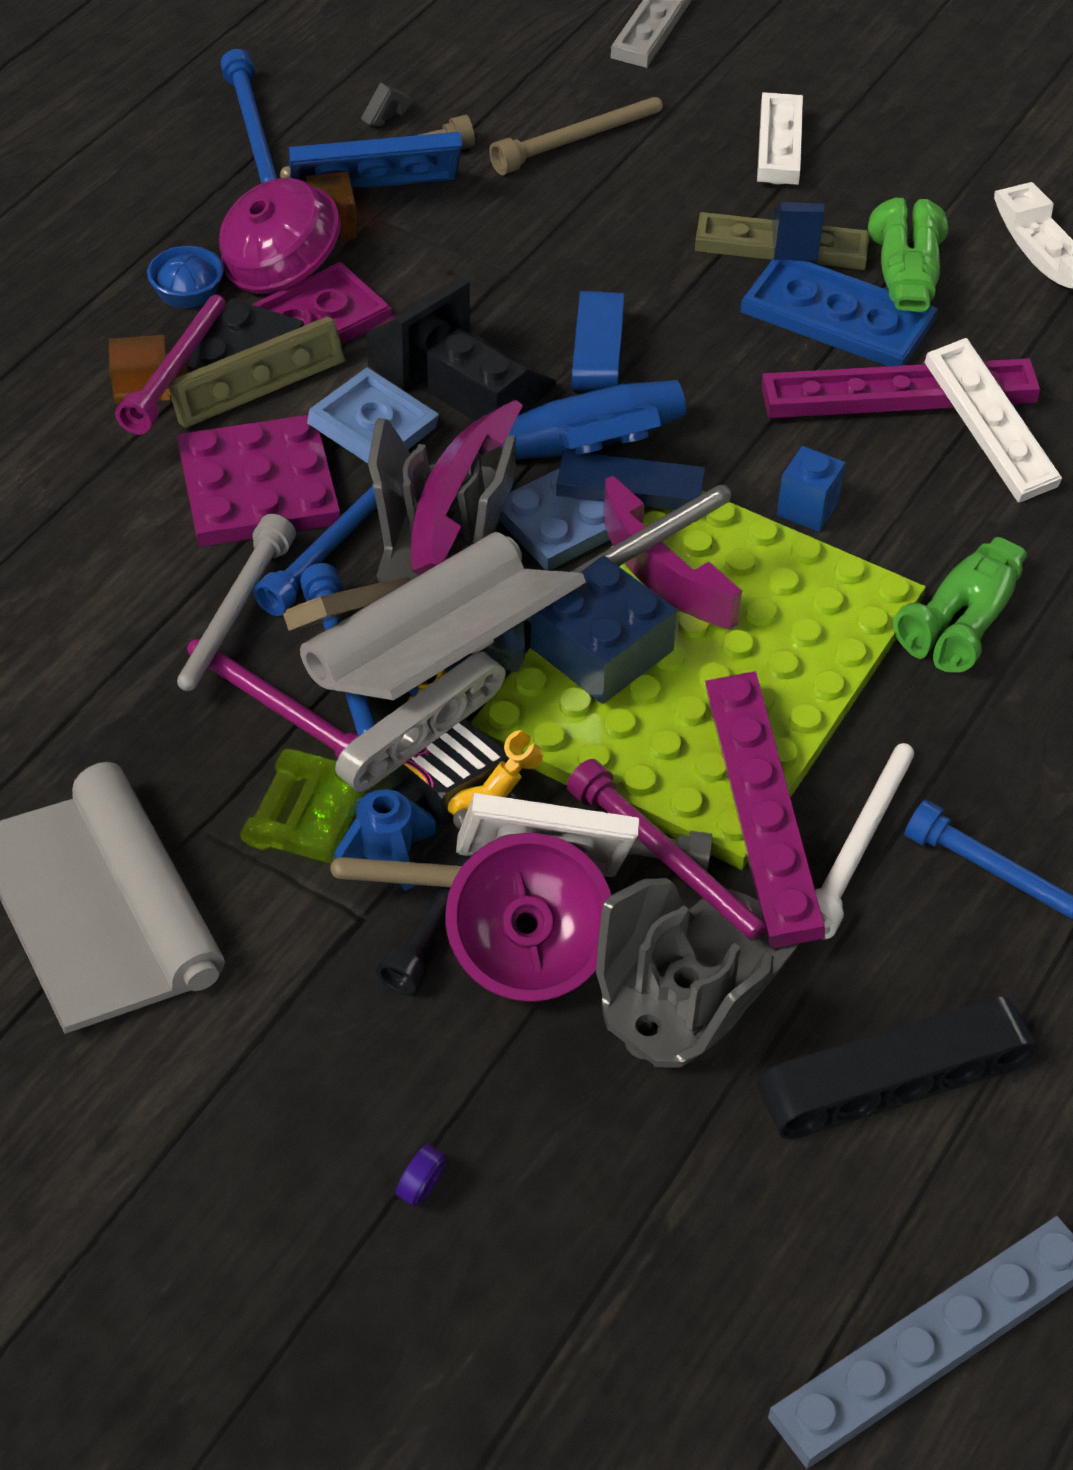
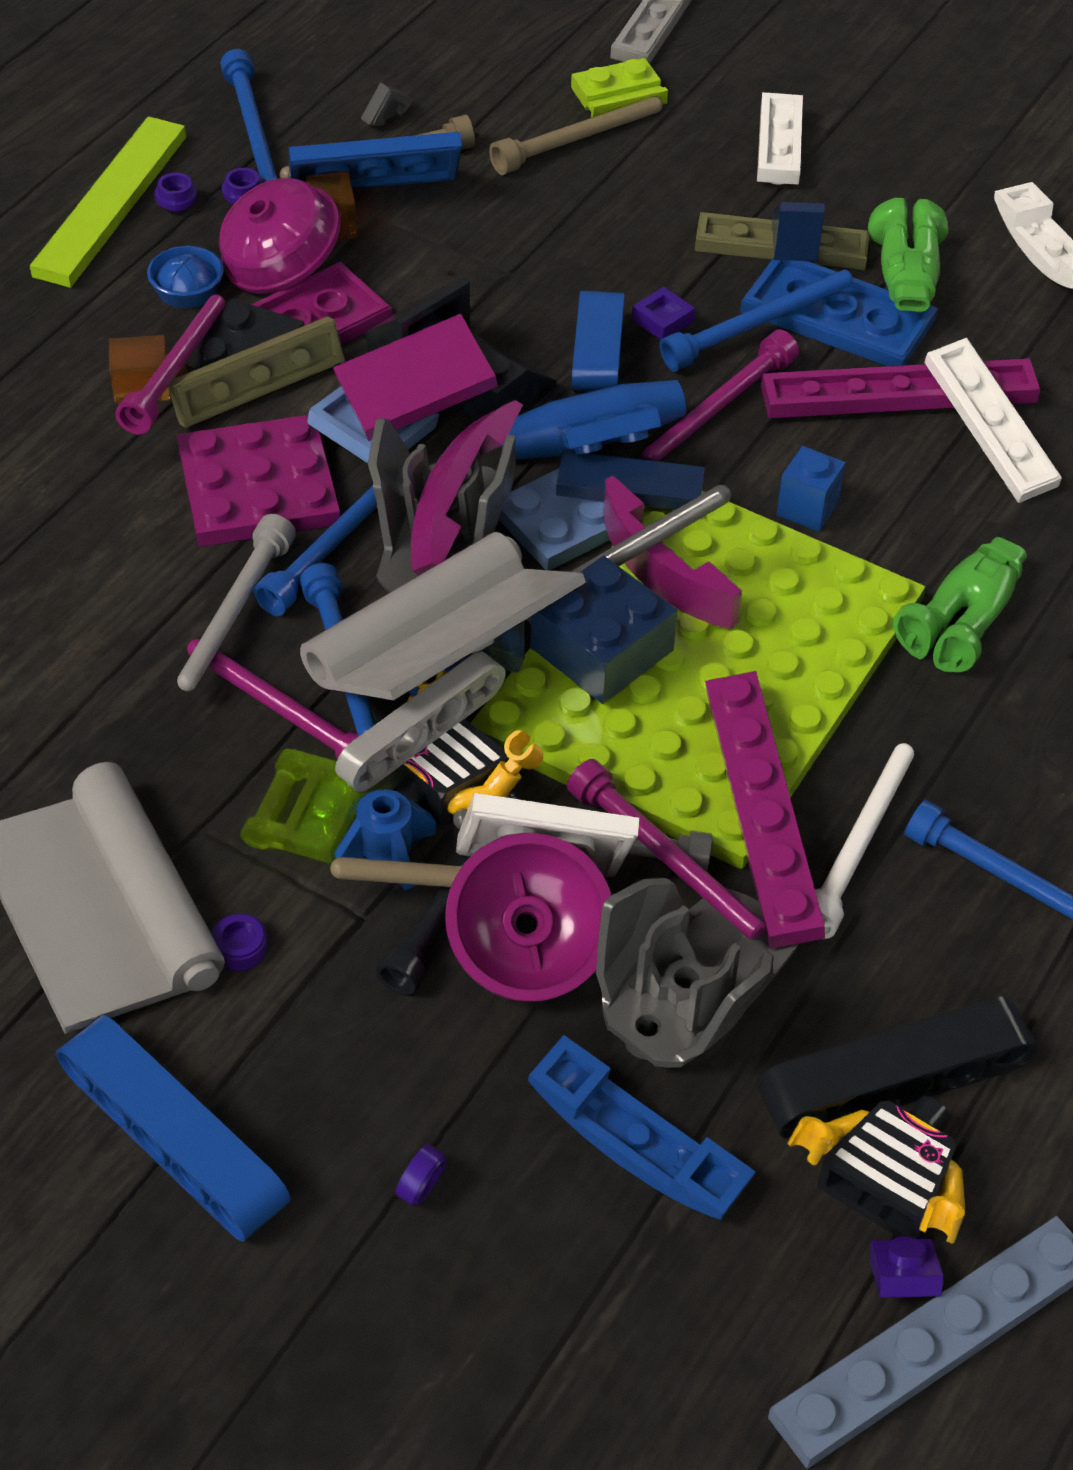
(108, 202): none -> lime tile
(174, 1128): none -> blue beam
(175, 192): none -> dark purple plate
(239, 182): none -> dark purple plate
(241, 941): none -> dark purple tile
(338, 604): dark tan tile -> none
(416, 375): none -> magenta tile
(617, 86): none -> lime plate
(635, 1136): none -> blue slope
(663, 313): none -> dark purple plate
(681, 349): none -> blue piece
(775, 353): none -> magenta piece
(890, 1166): none -> torso
(906, 1267): none -> dark purple plate

